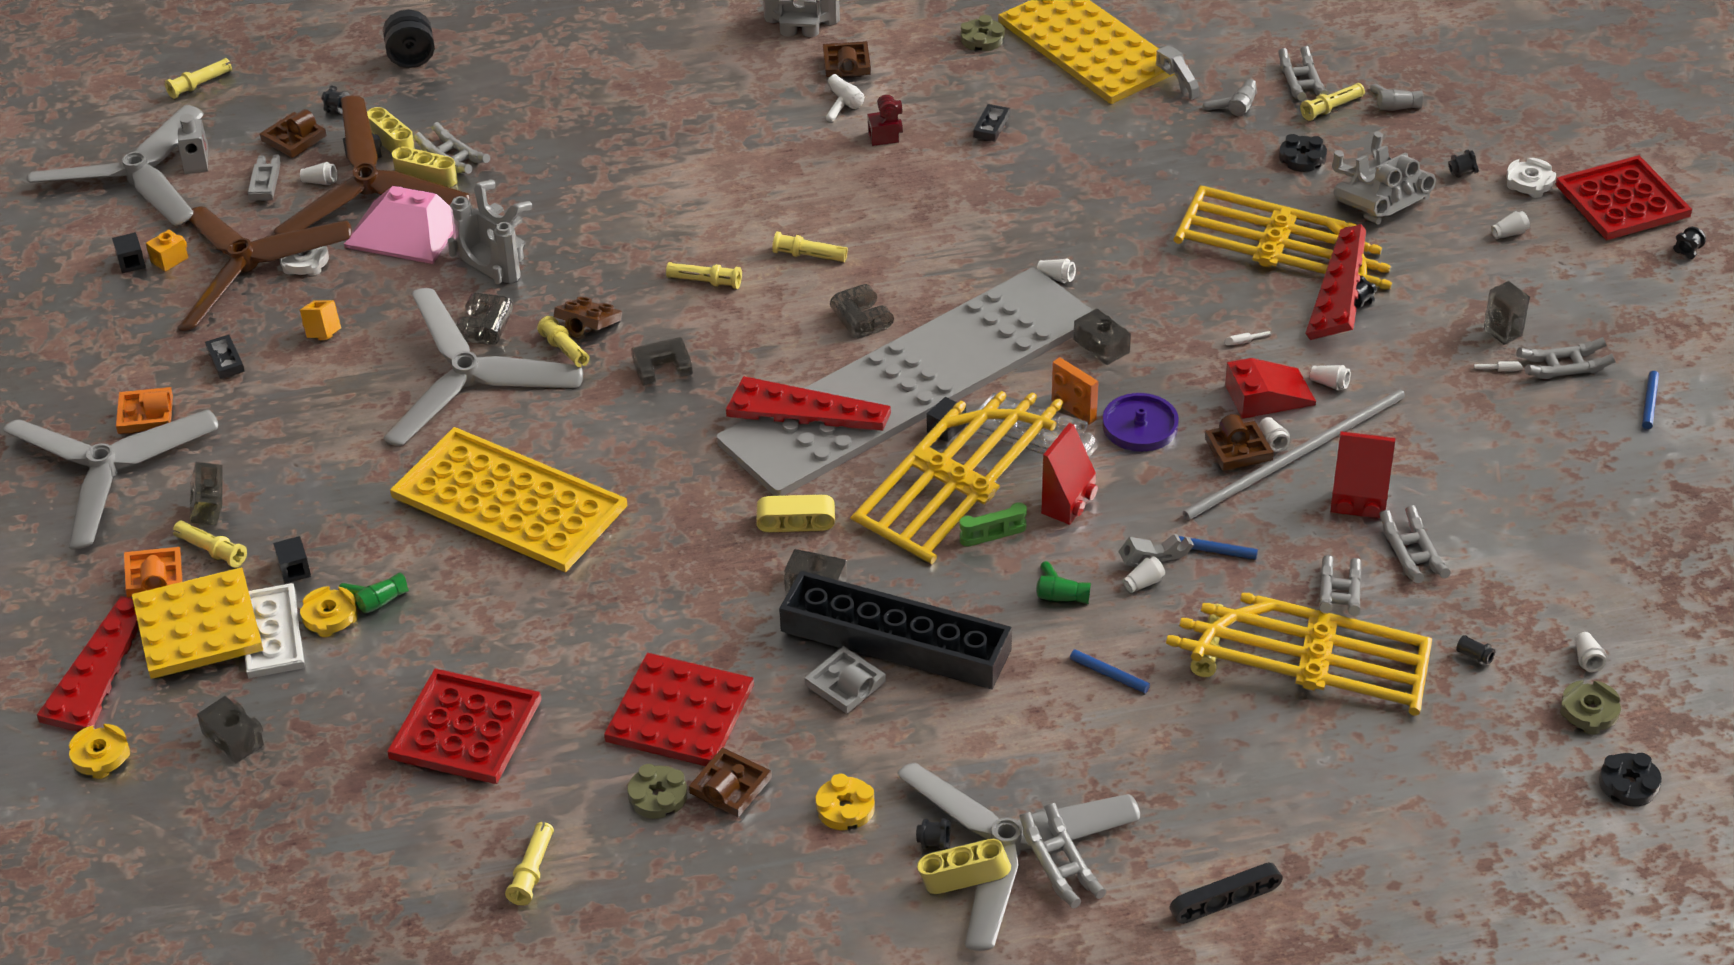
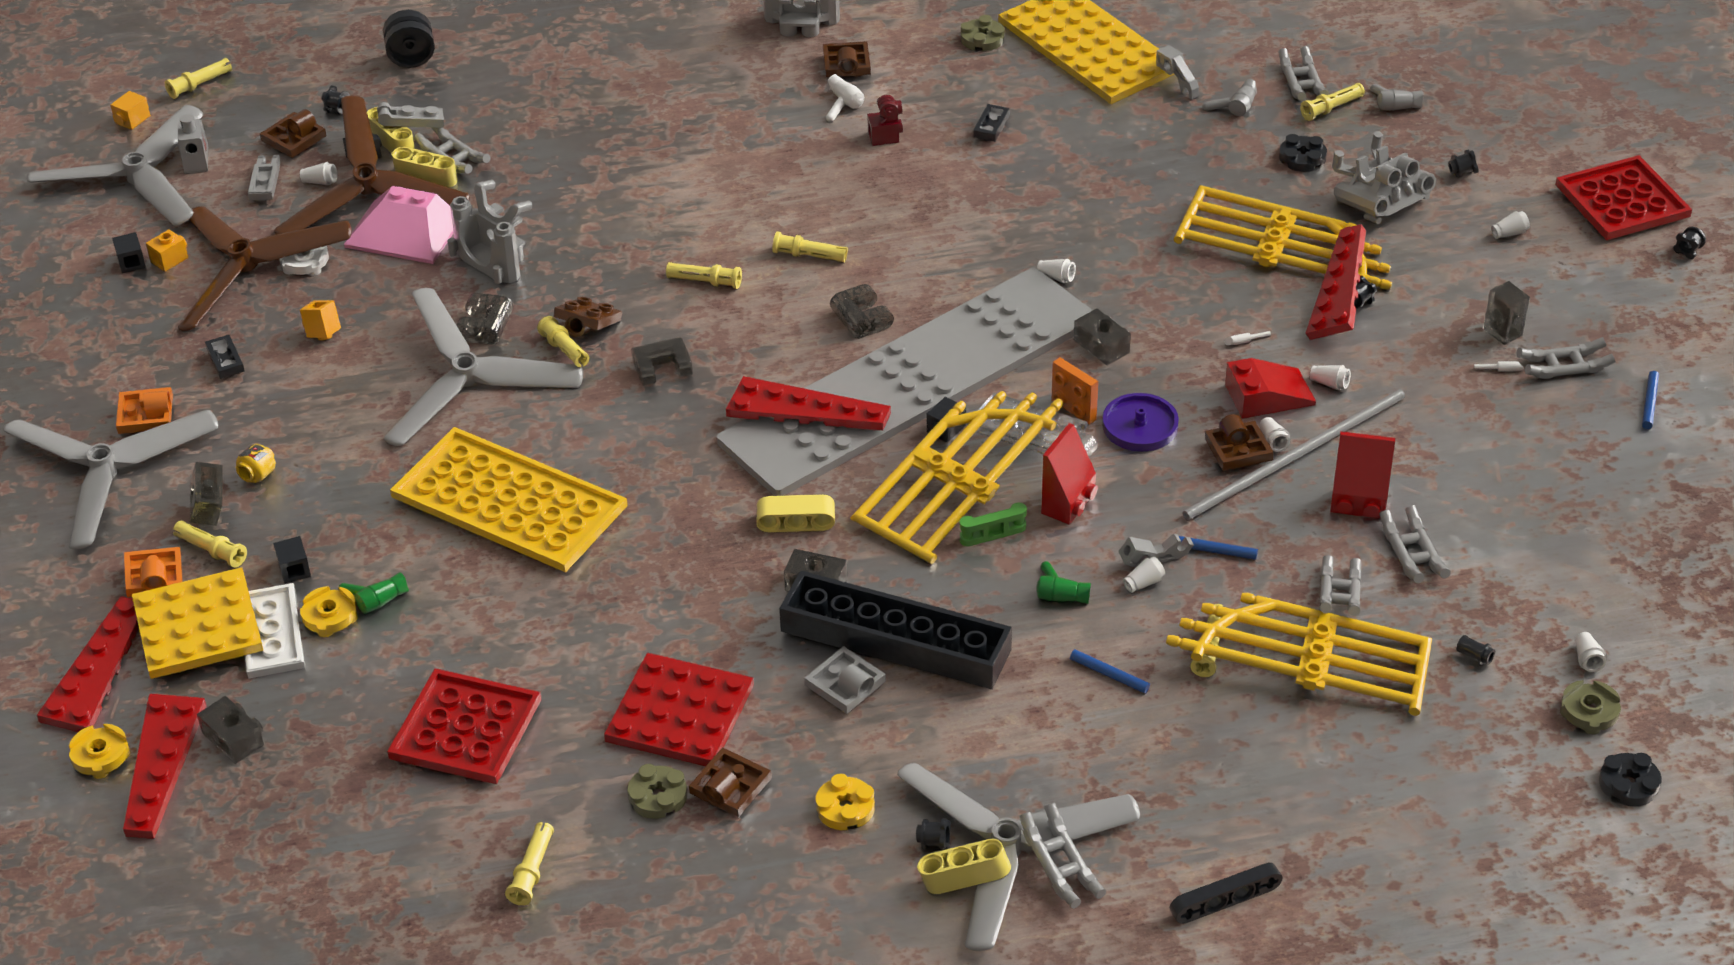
(130, 110): none -> light orange brick
(163, 748): none -> red wing
(255, 463): none -> yellow head
(410, 116): none -> light grey plate
(1530, 177): white plate -> none

